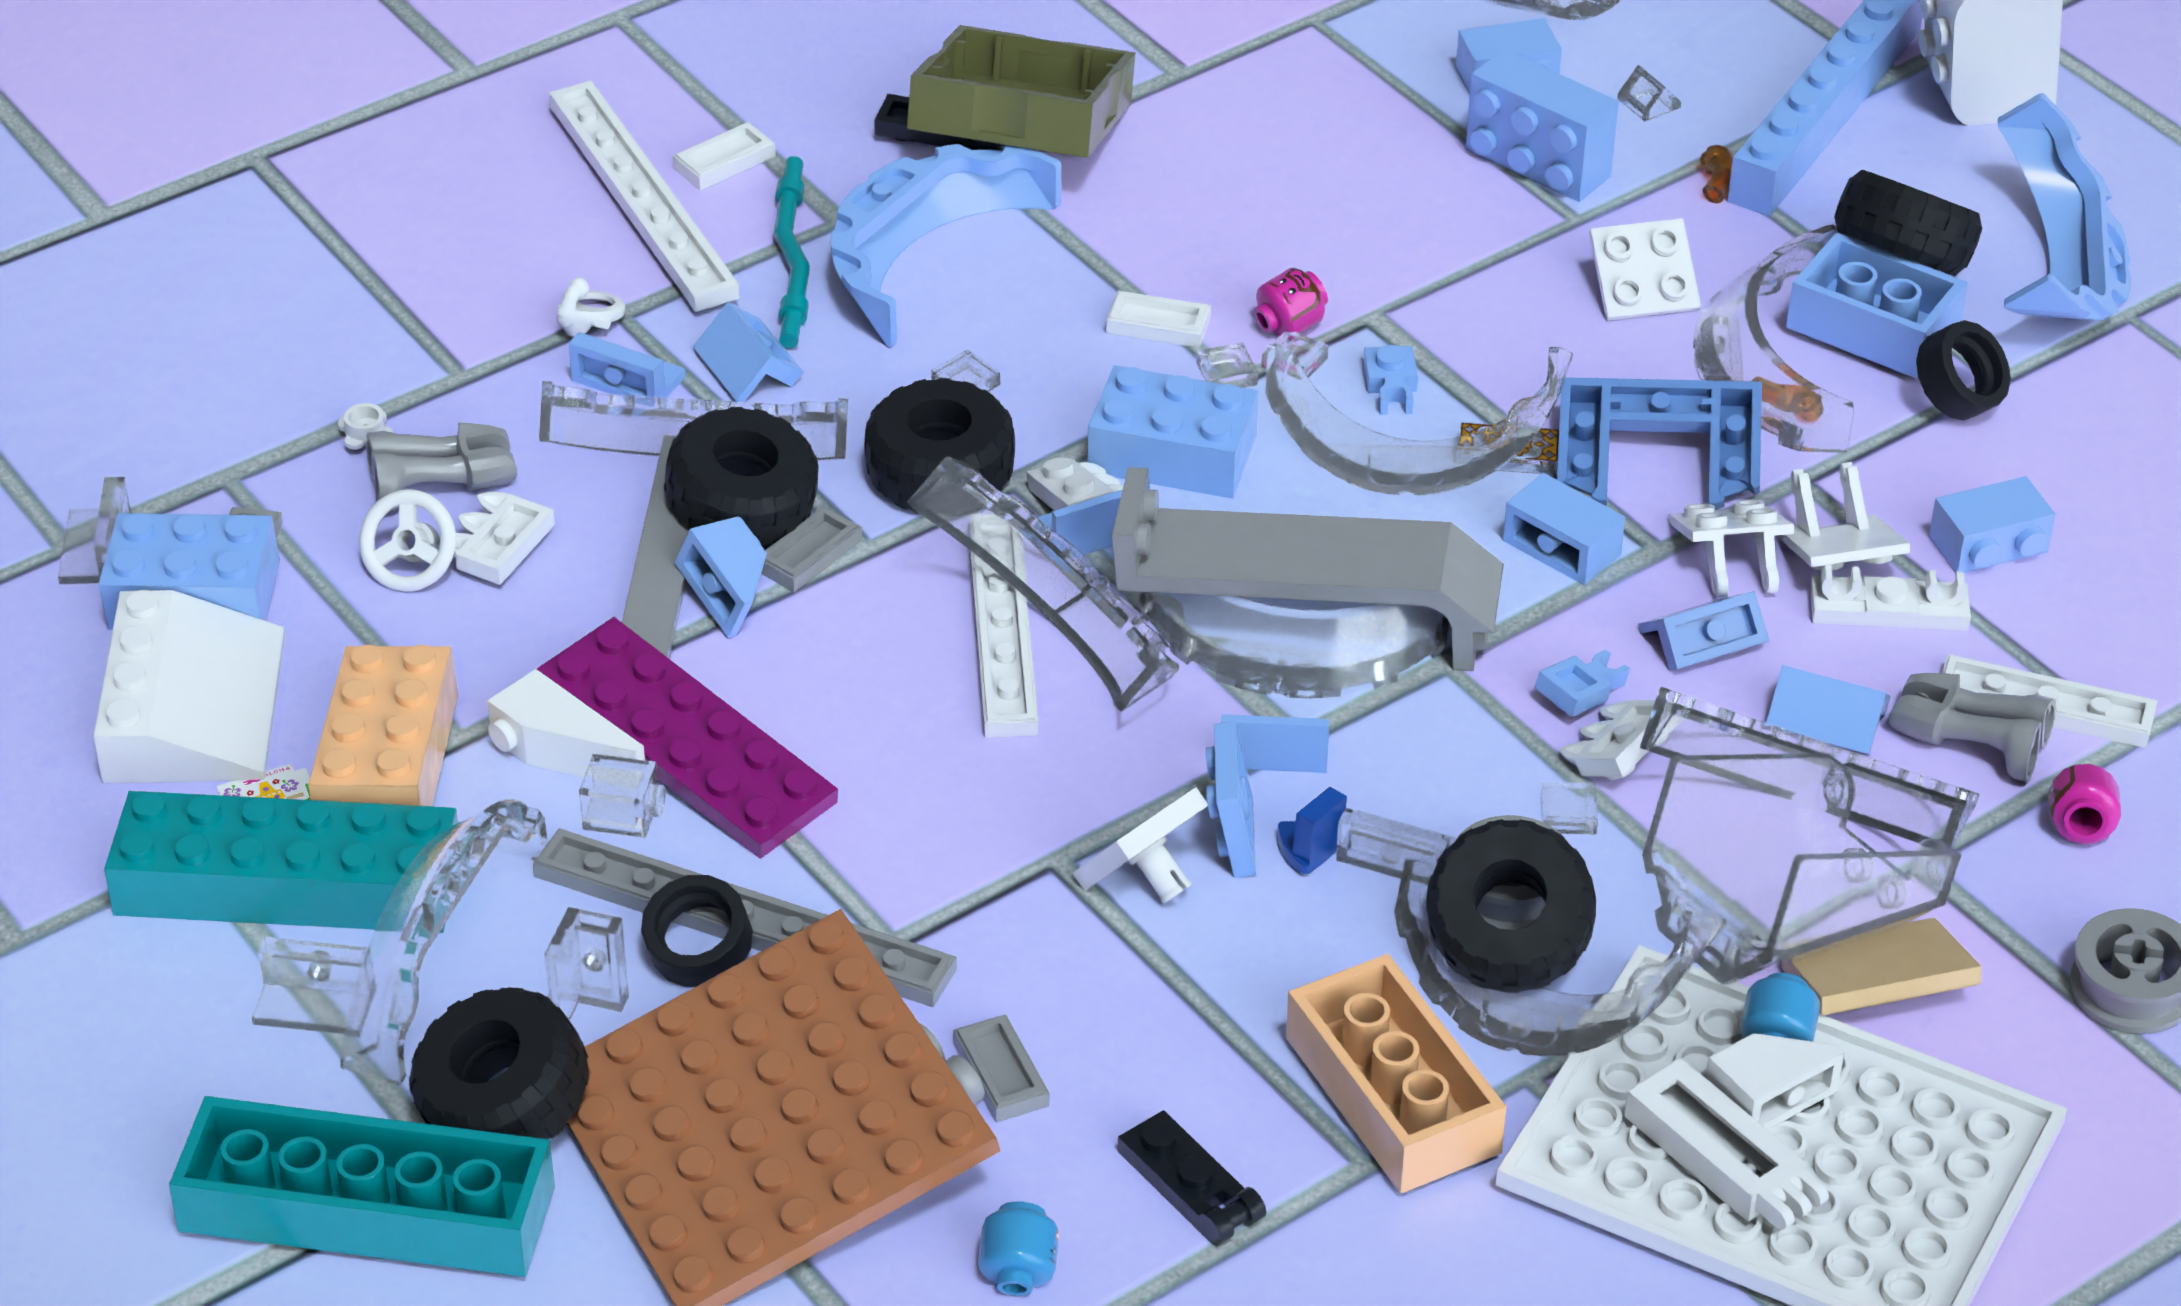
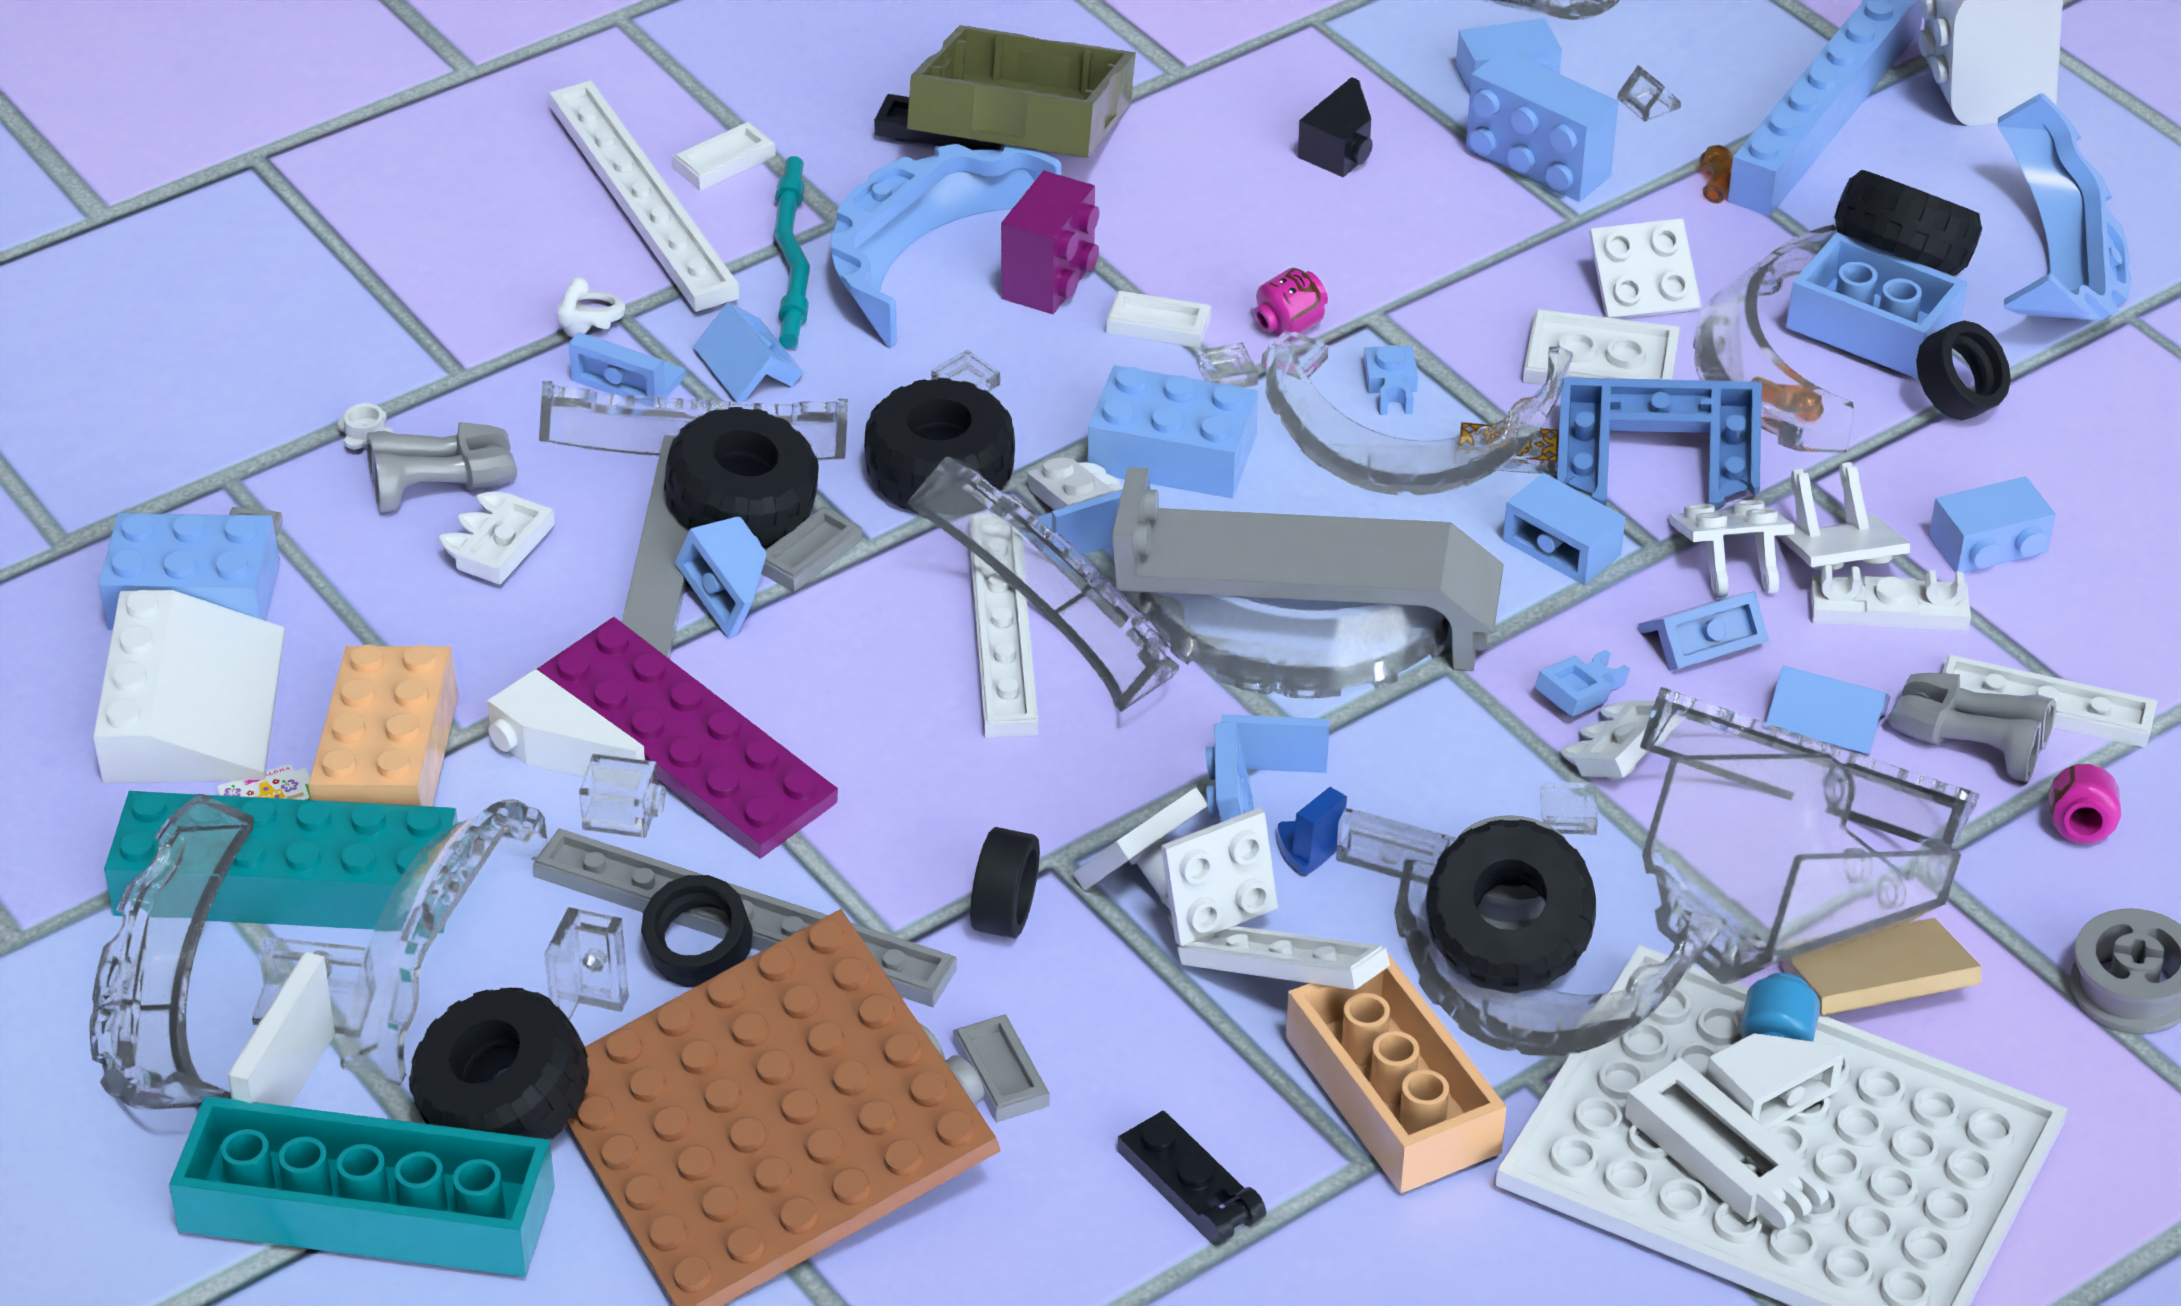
(90, 533): clear panel -> none
(147, 966): none -> clear windscreen
(287, 1038): none -> white tile
(426, 544): white piece -> none
(1004, 882): none -> black tyre
(1018, 1248): dark azure head -> none
(1048, 242): none -> magenta brick
(1219, 877): none -> white plate
(1287, 956): none -> white tile
(1337, 131): none -> black slope
(1601, 347): none -> white tile

